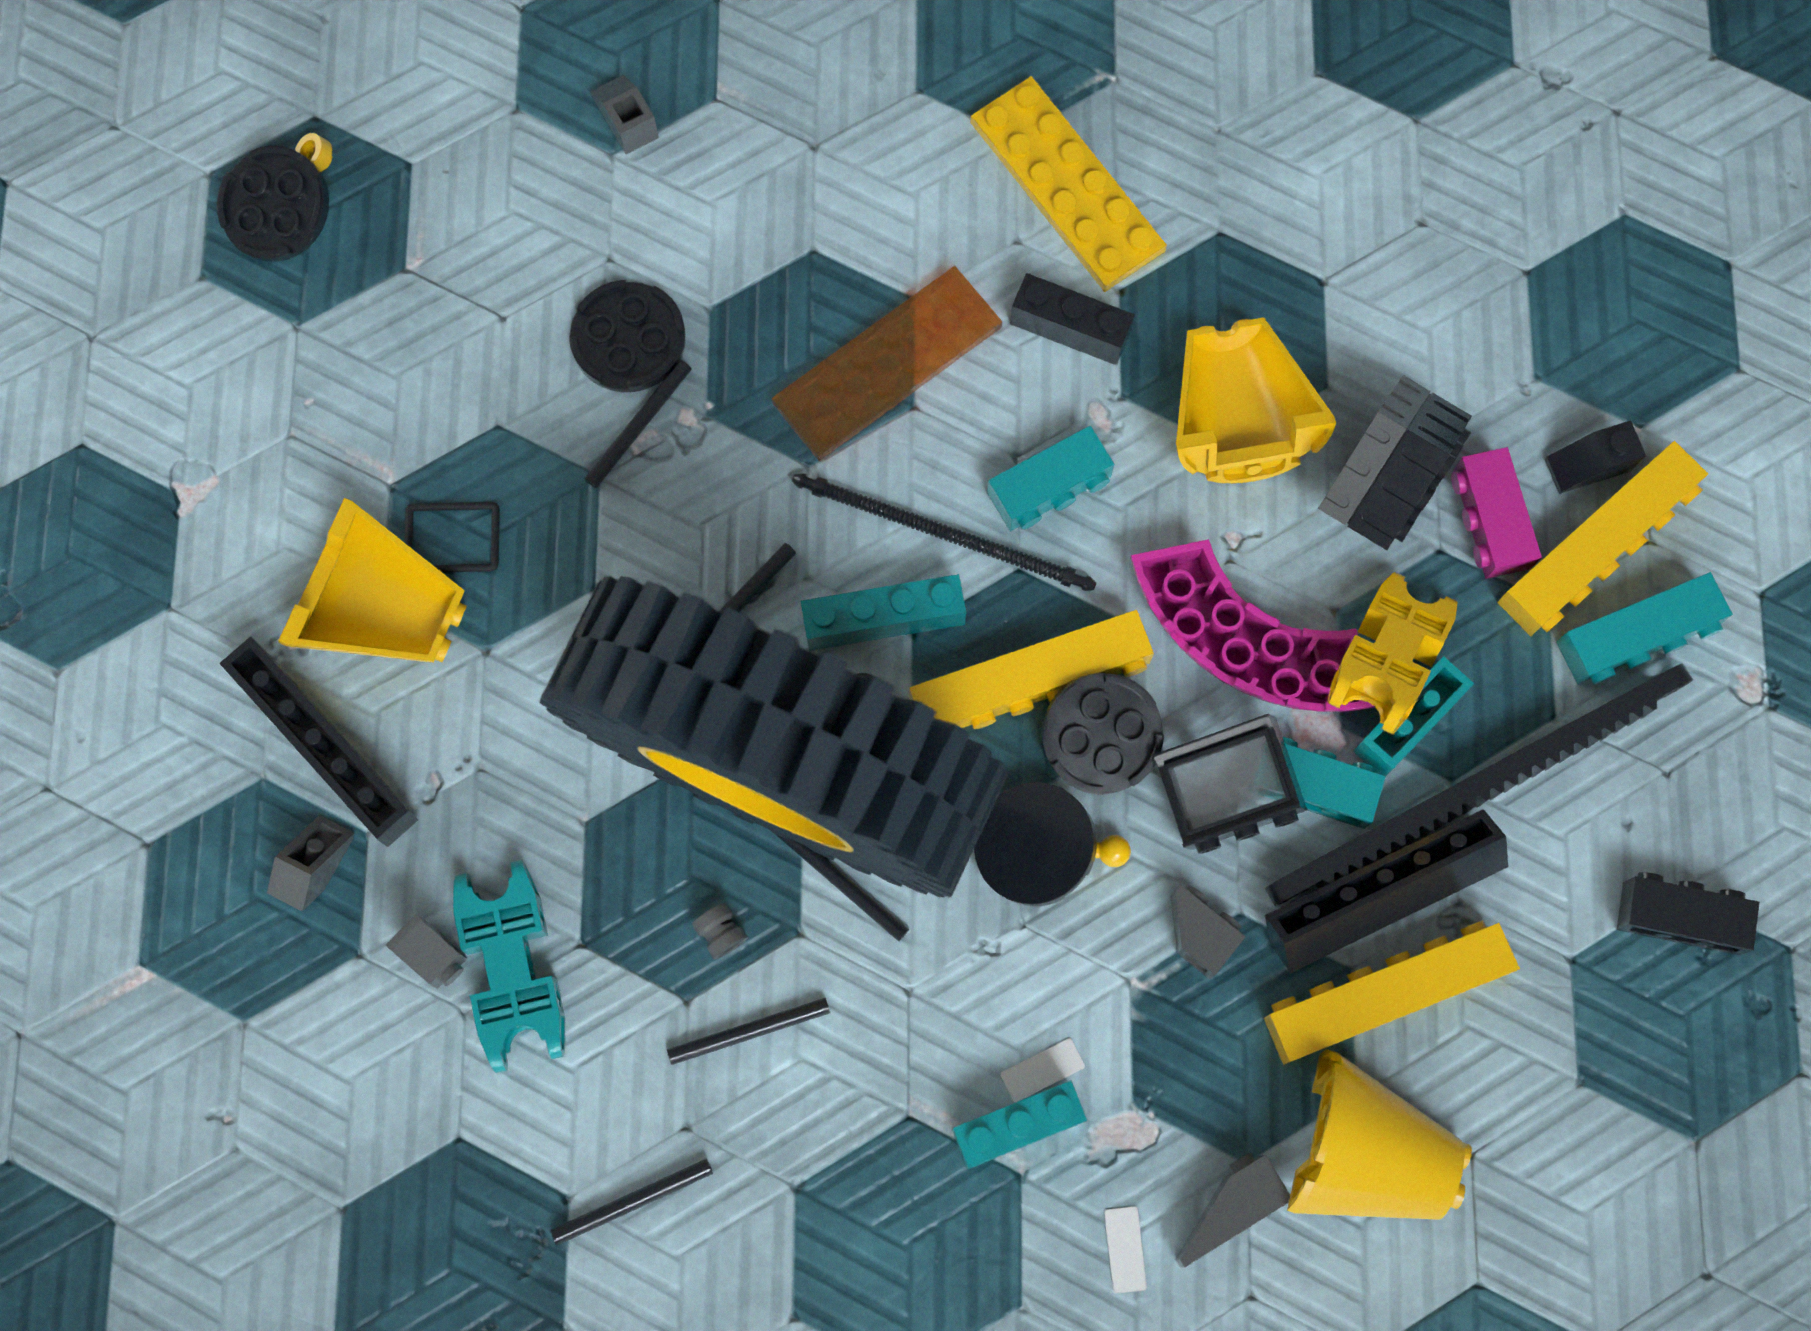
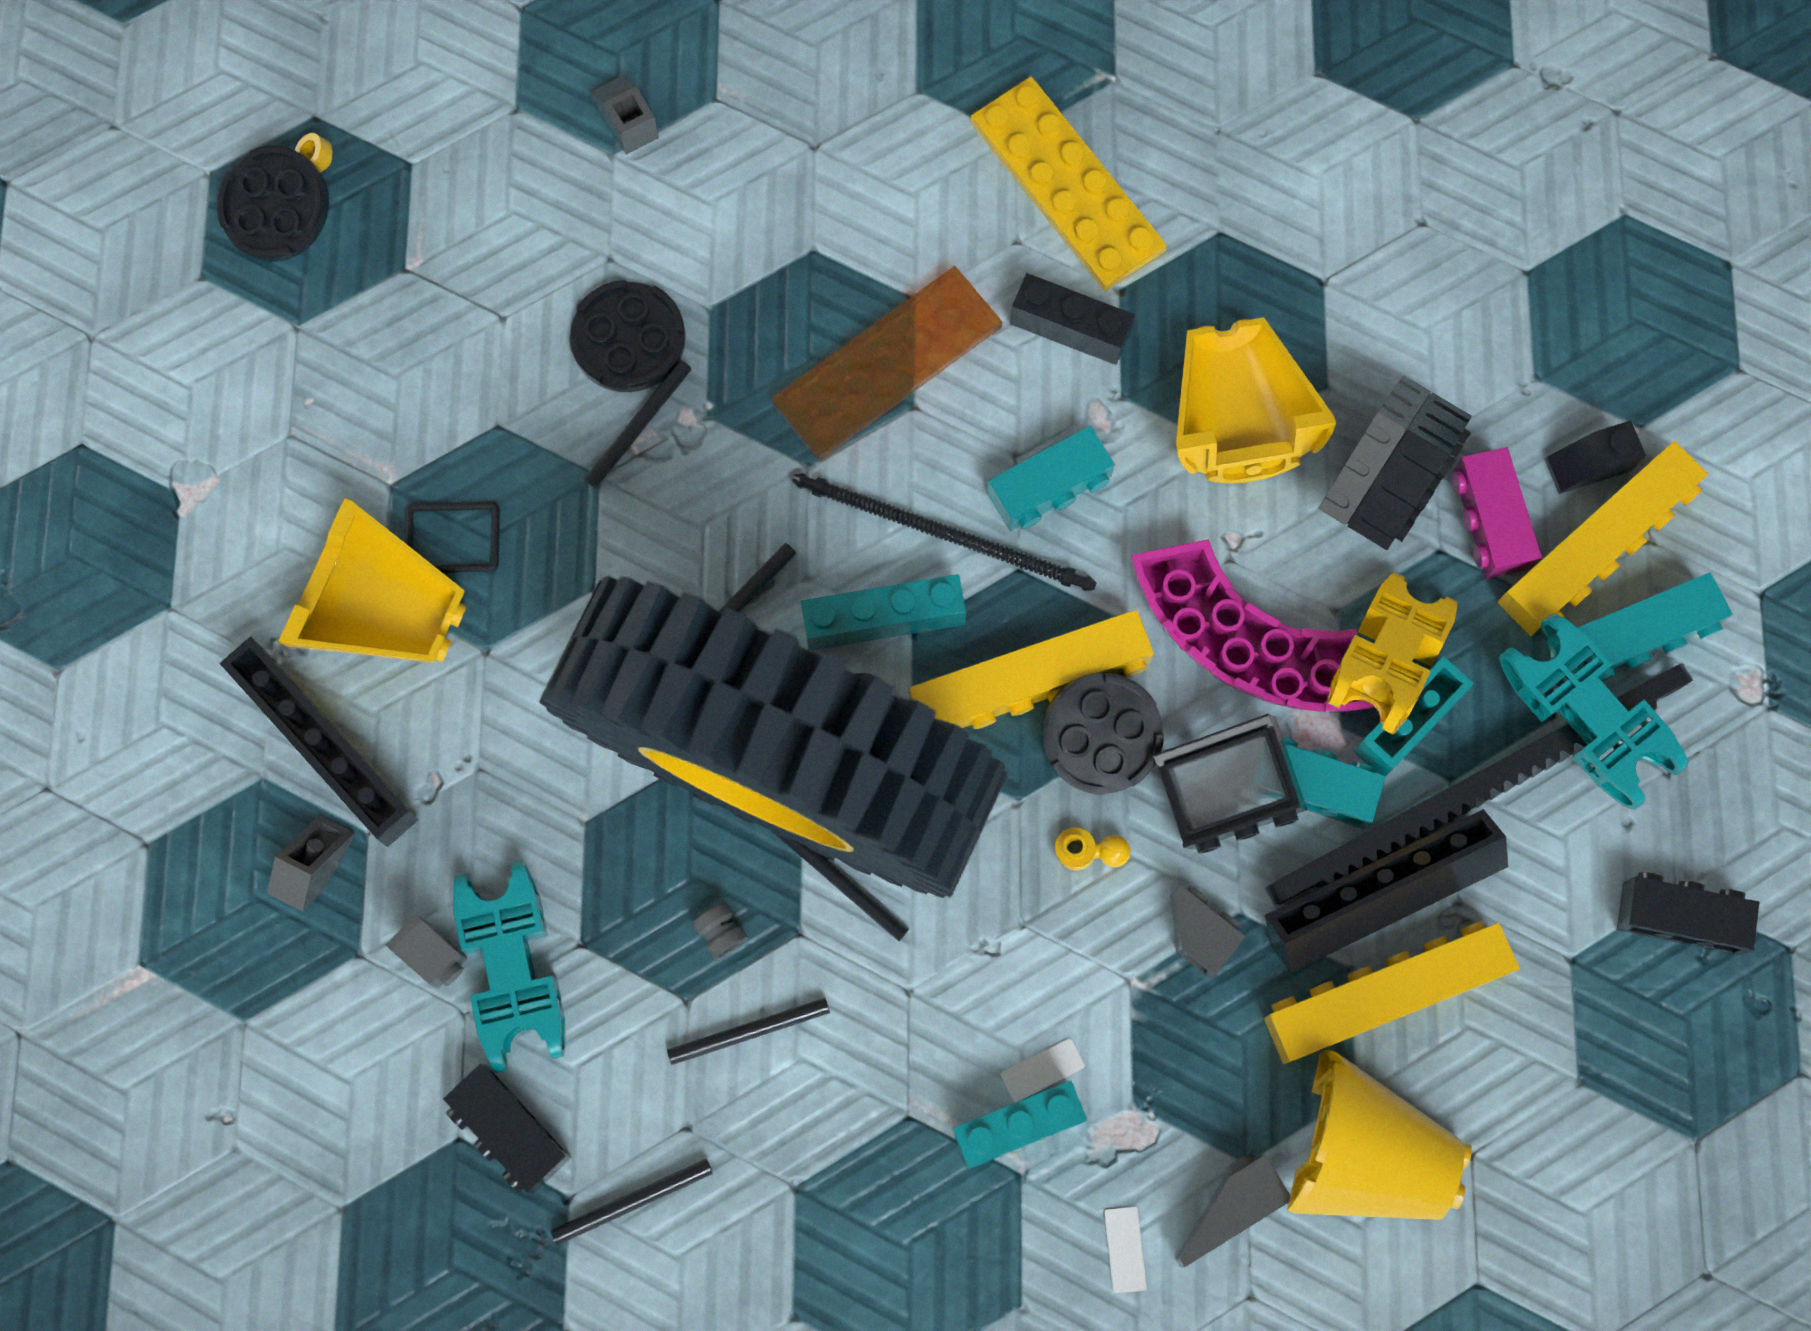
(505, 1130): none -> black brick
(1036, 844): black tile -> none
(1593, 711): none -> teal piece

